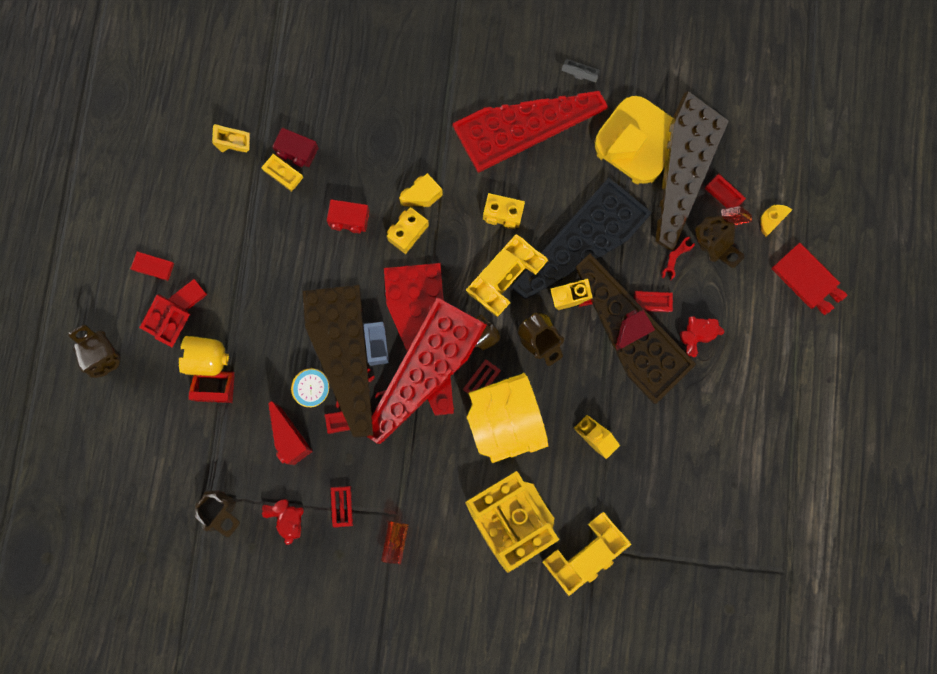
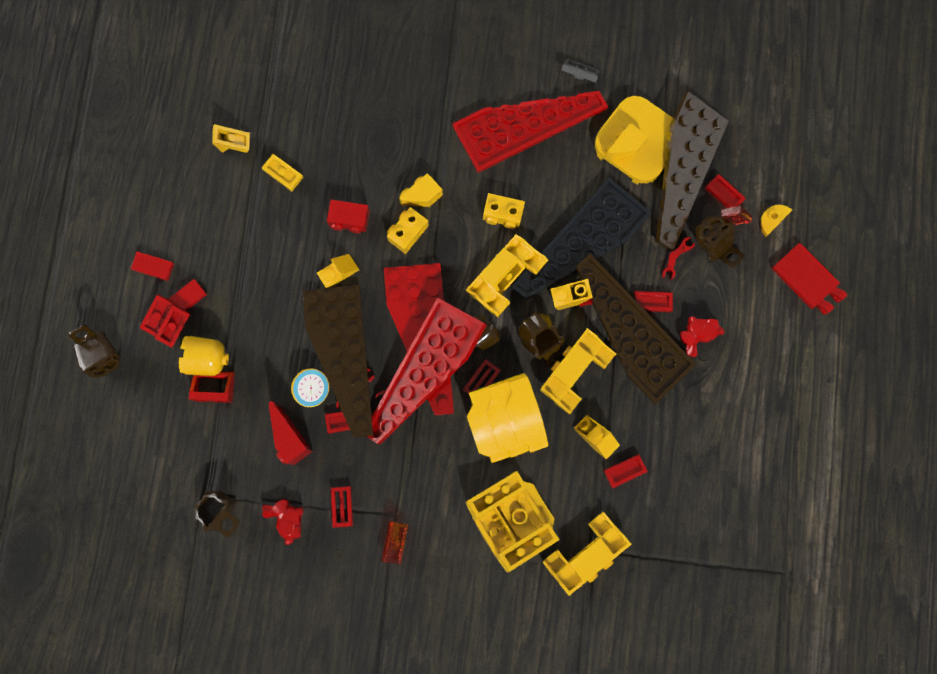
(295, 147): dark red brick -> none
(340, 269): none -> yellow slope
(376, 343): sand blue panel -> none
(567, 372): none -> yellow bracket
(625, 471): none -> red tile
(633, 328): dark red slope -> none

